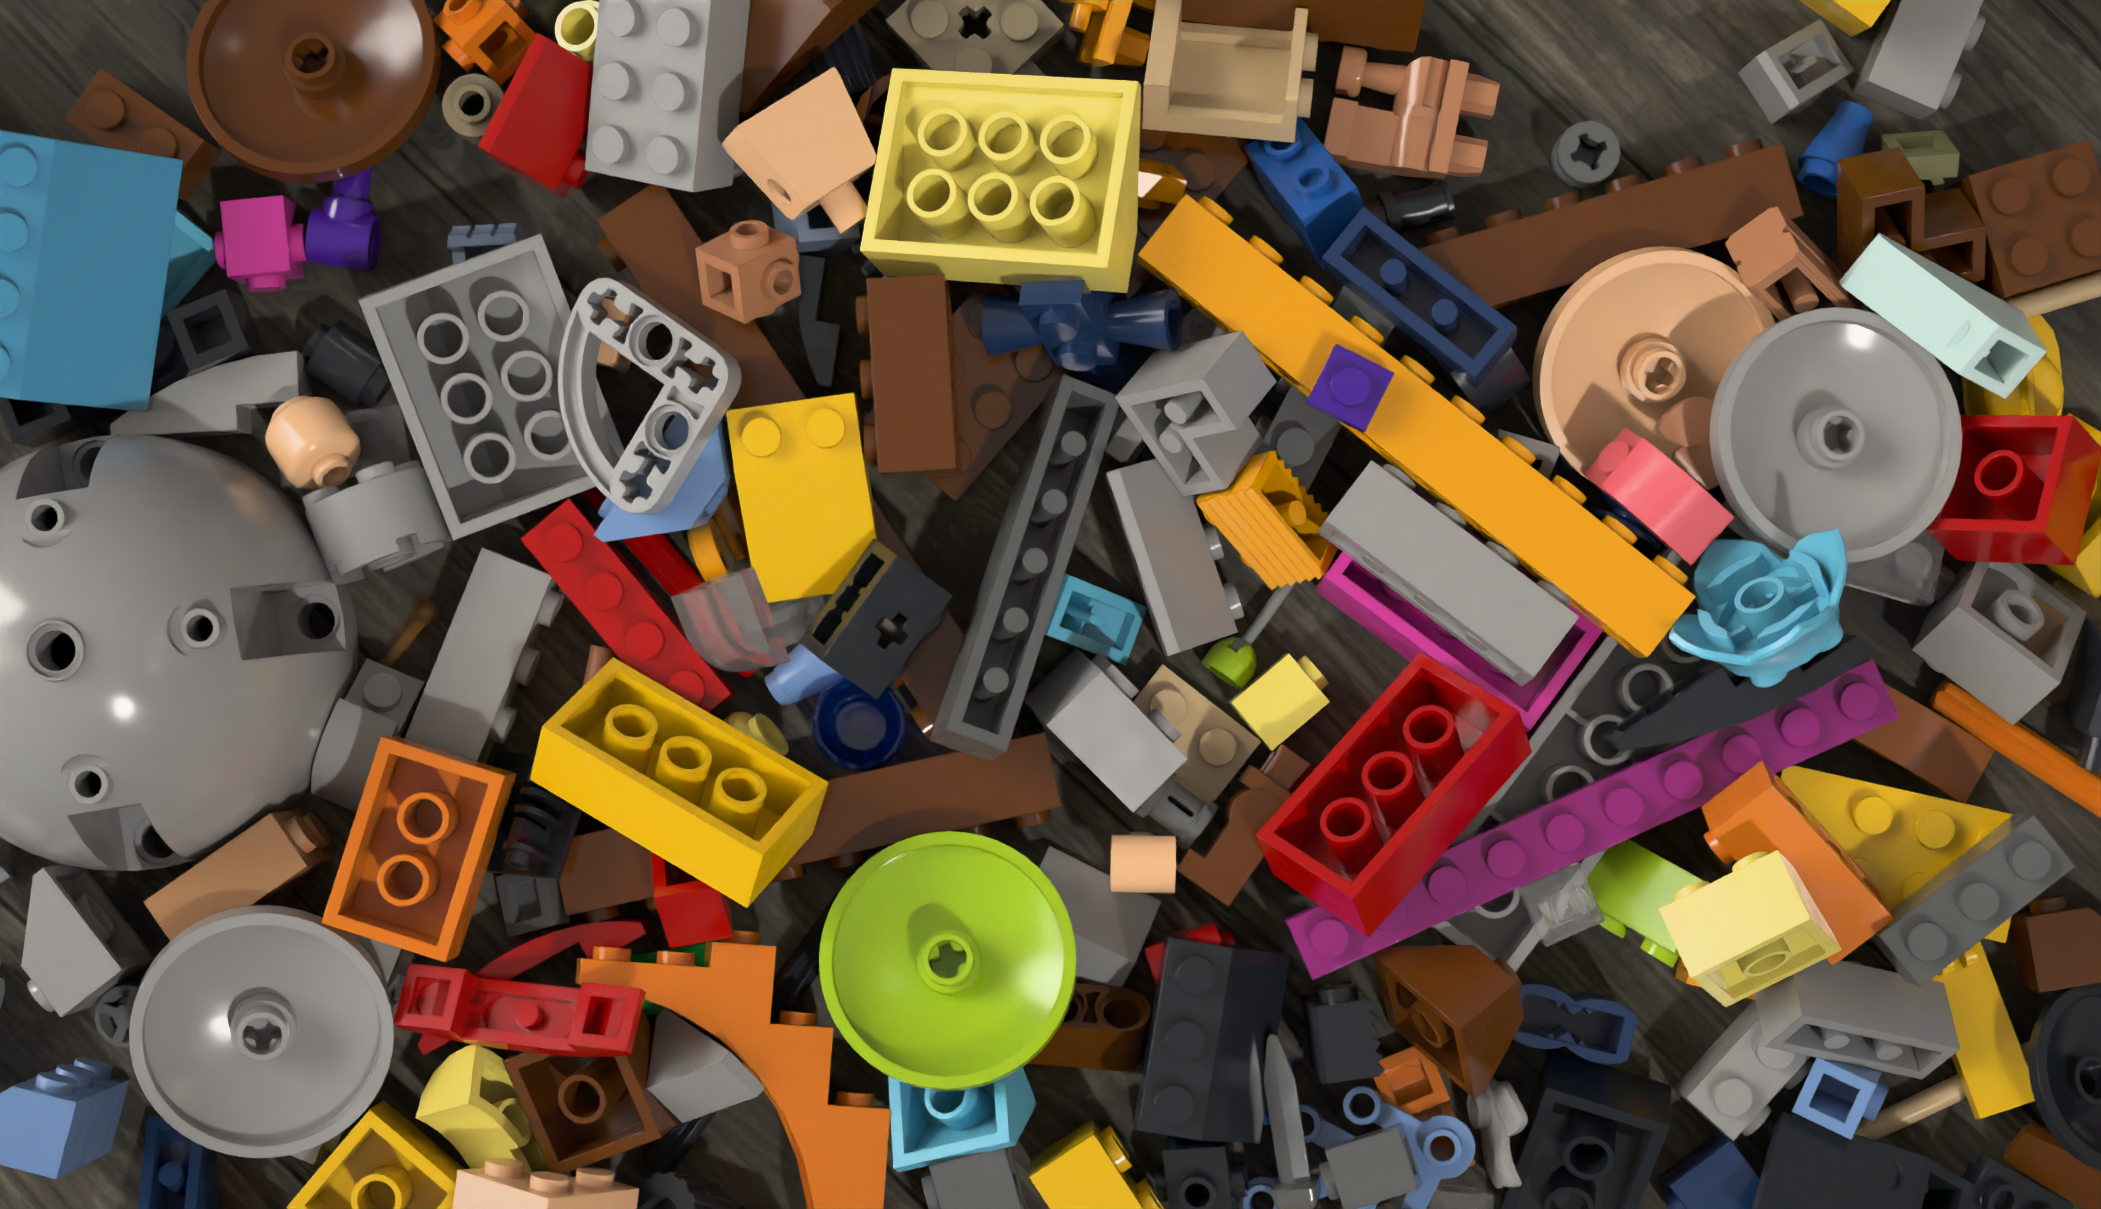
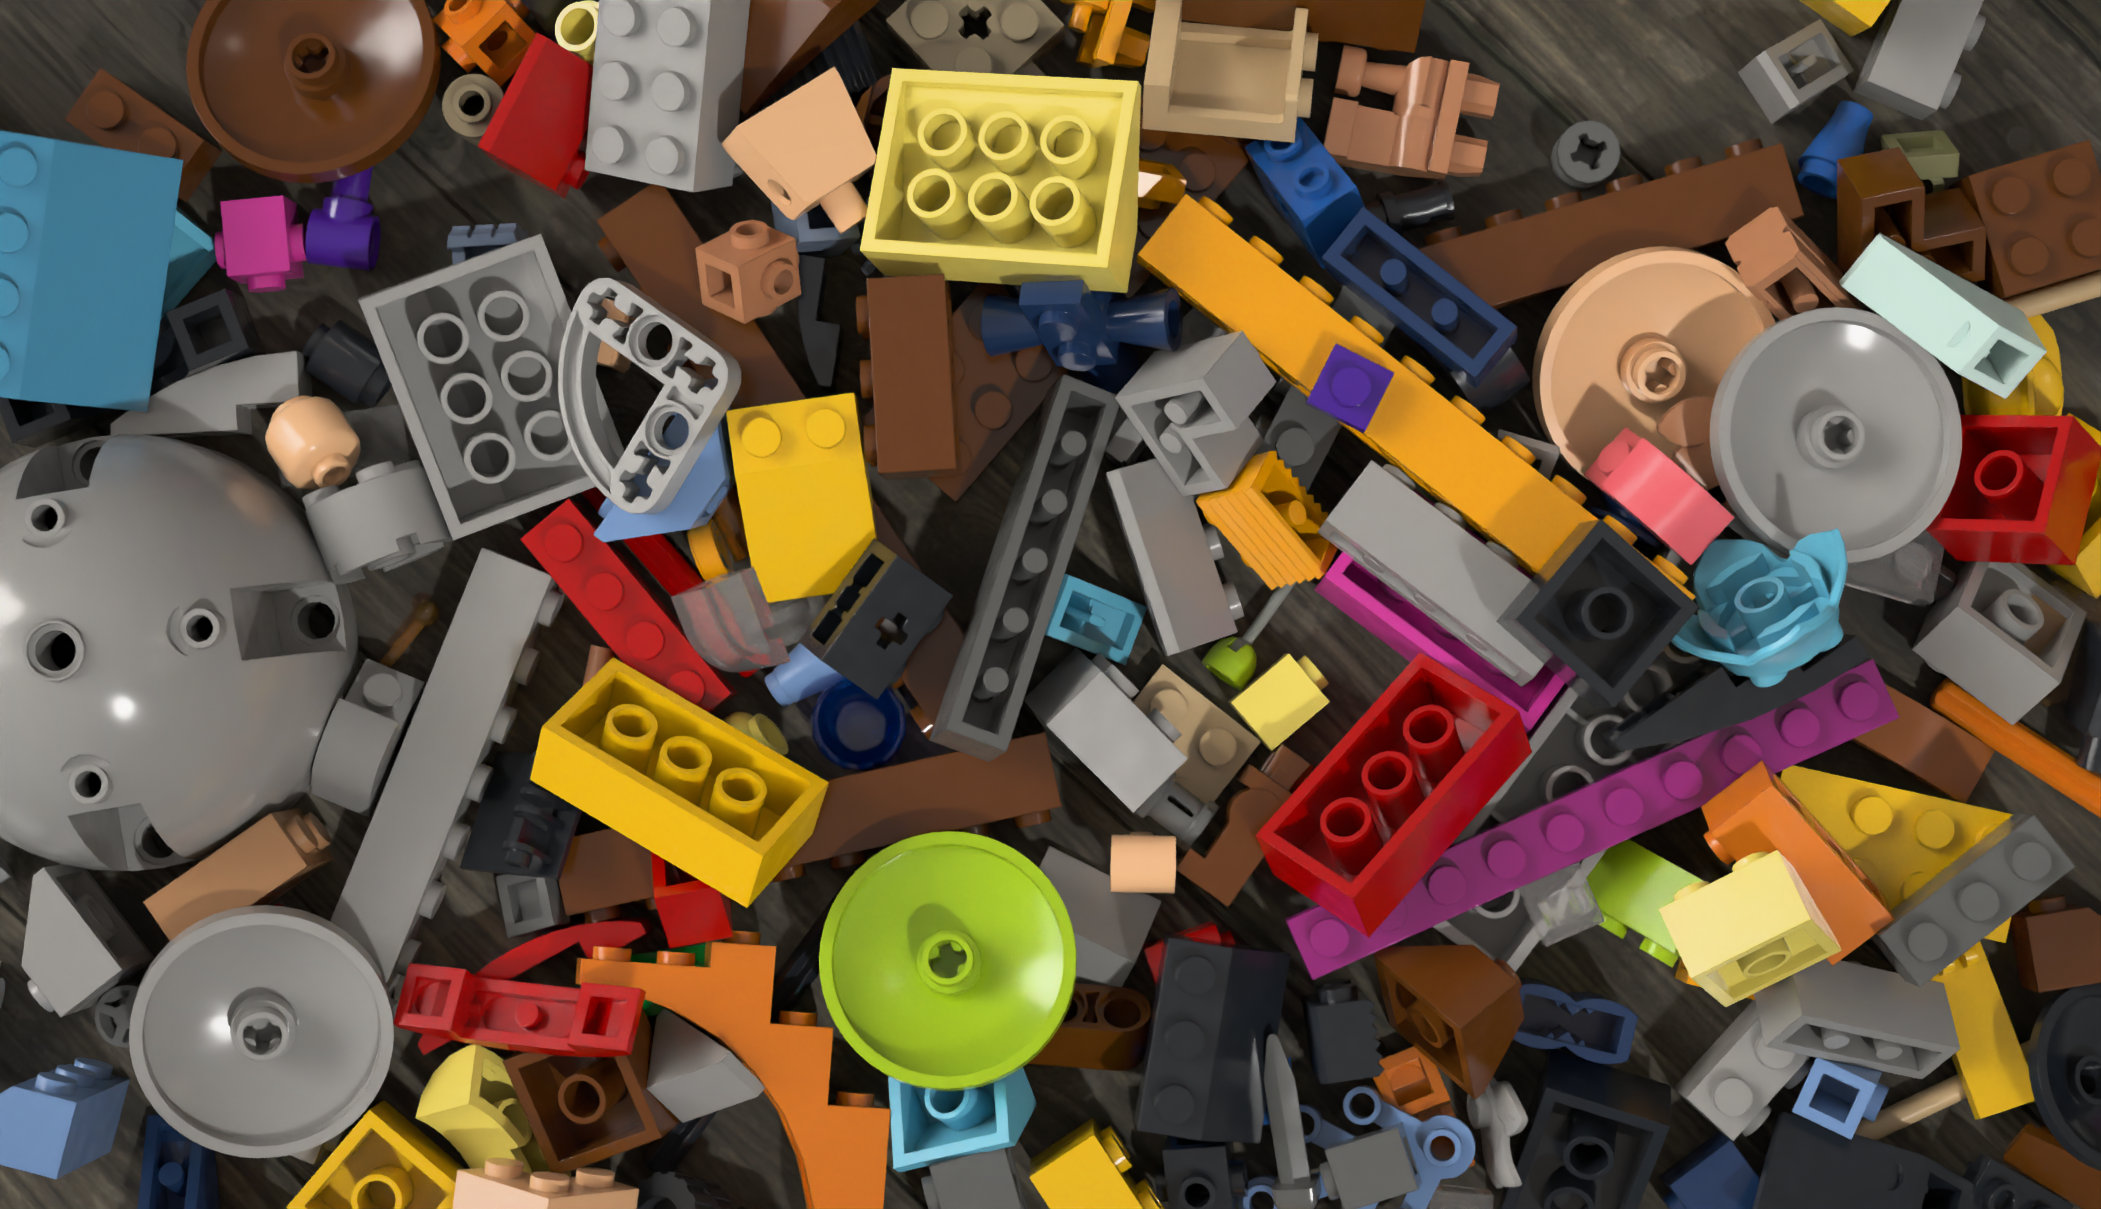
(419, 848): orange brick -> none
(1597, 614): none -> black brick

